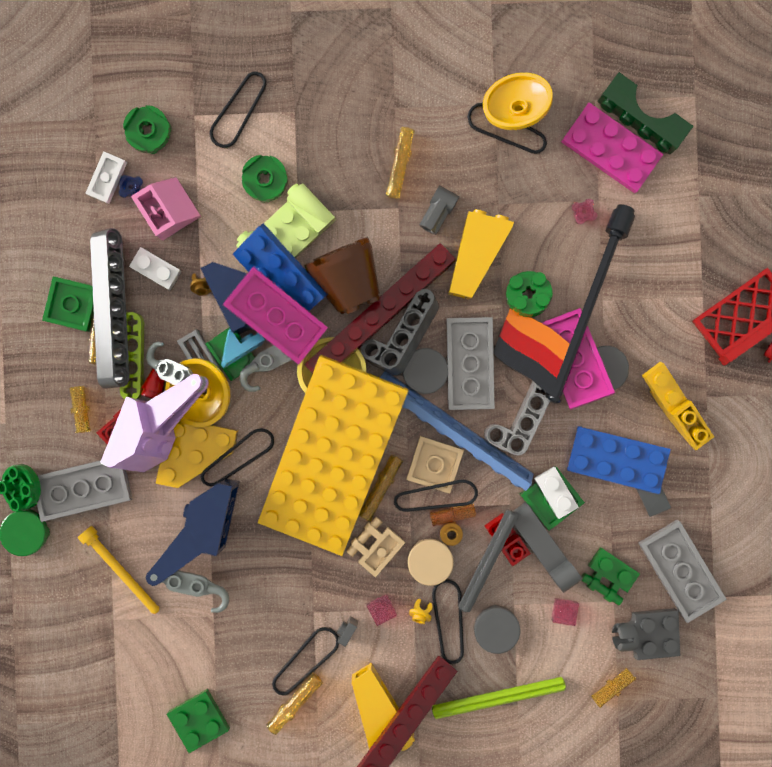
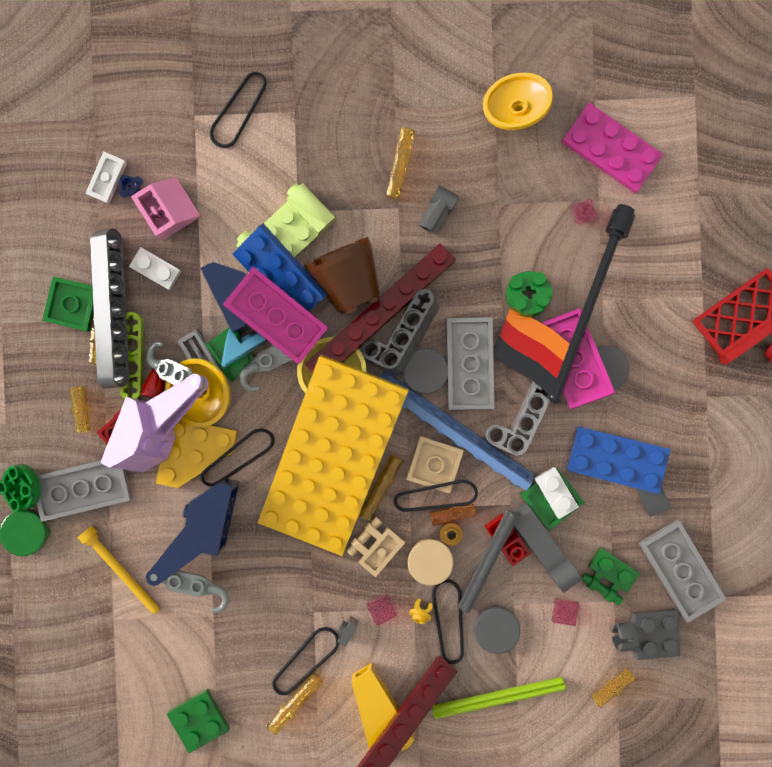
(134, 133): green plate -> none
(199, 286): pearl gold plate -> none
(251, 177): green plate -> none
(478, 248): yellow slope -> none
(503, 139): black piece -> none
(664, 132): dark green arch -> none
(676, 406): yellow slope -> none

